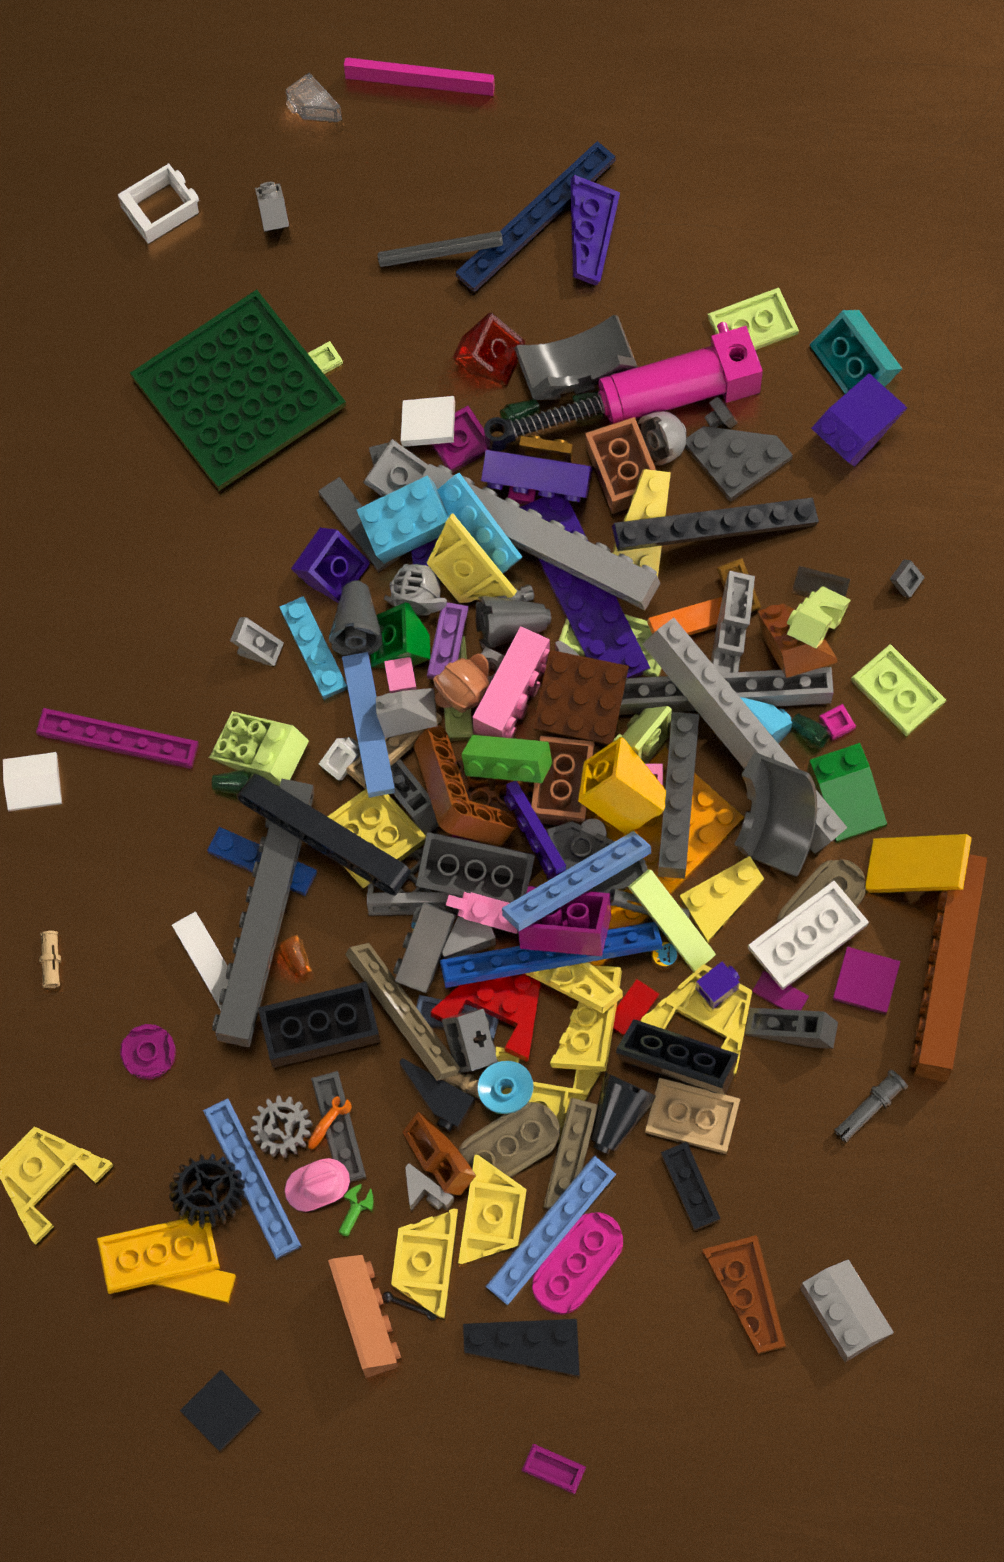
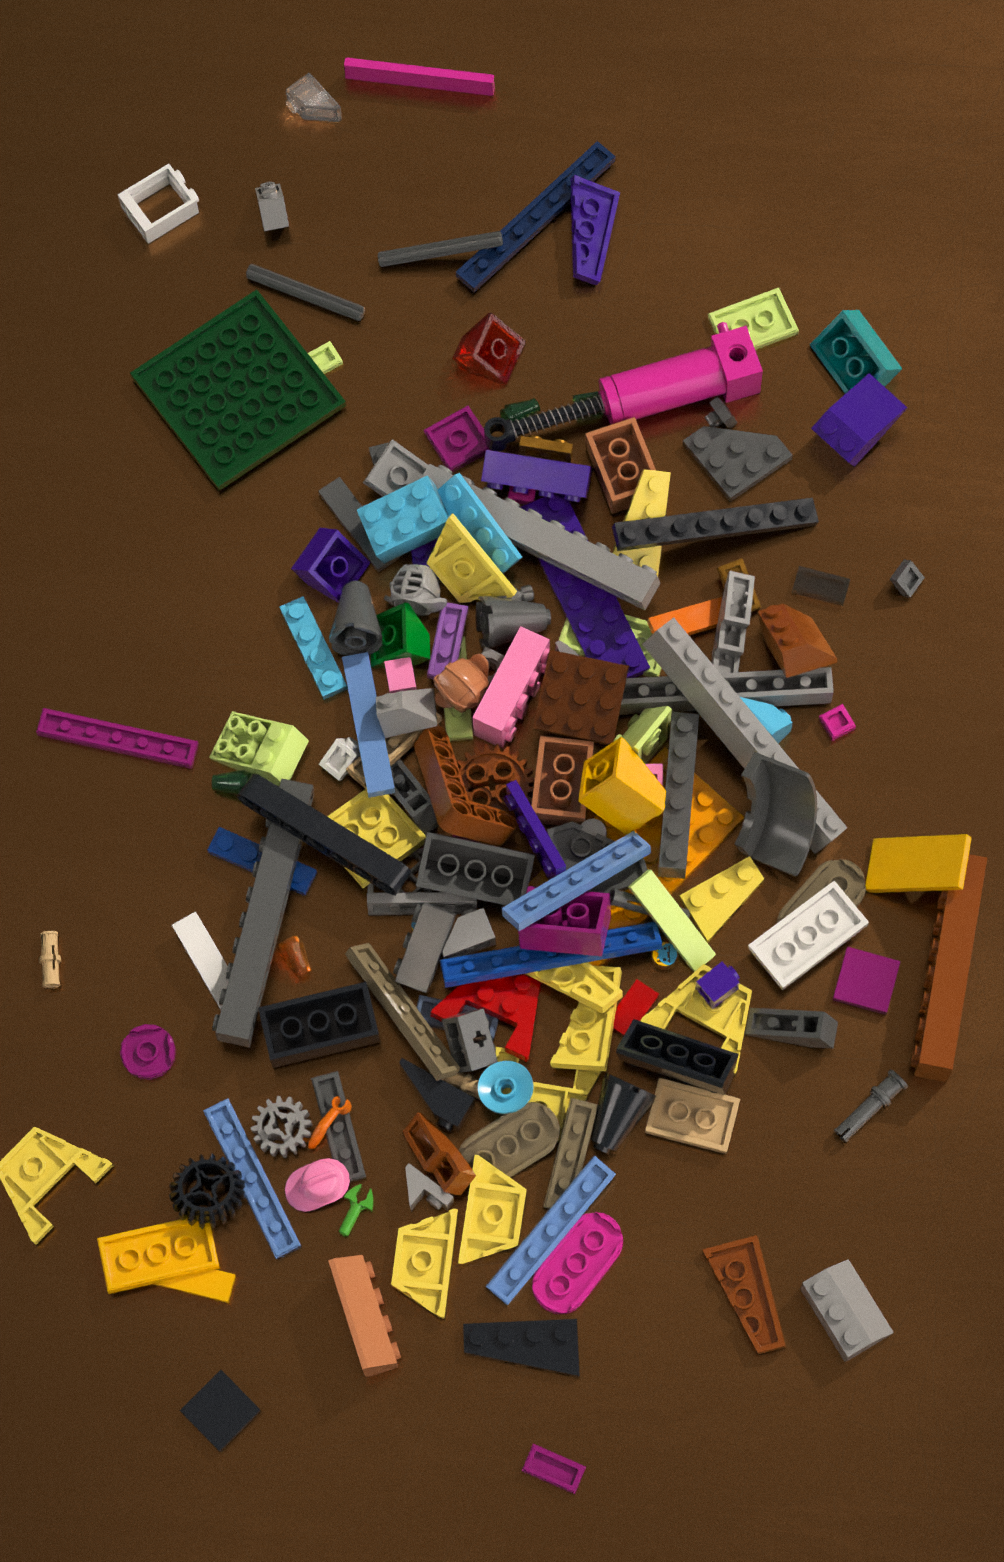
(32, 781): white slope -> none
(256, 642): light grey slope -> none
(305, 292): none -> dark grey axle
(388, 1297): black hinge -> none
(428, 421): white tile -> none
(481, 910): bright pink hinge -> none
(507, 758): bright green brick -> none
(576, 361): dark grey panel -> none
(663, 436): light grey cylinder -> none
(690, 1186): black plate -> none
(785, 999): magenta piece -> none
(810, 731): clear green cone -> none
(816, 615): yellowish green arch -> none
(849, 789): green slope -> none
(898, 690): yellowish green tile -> none

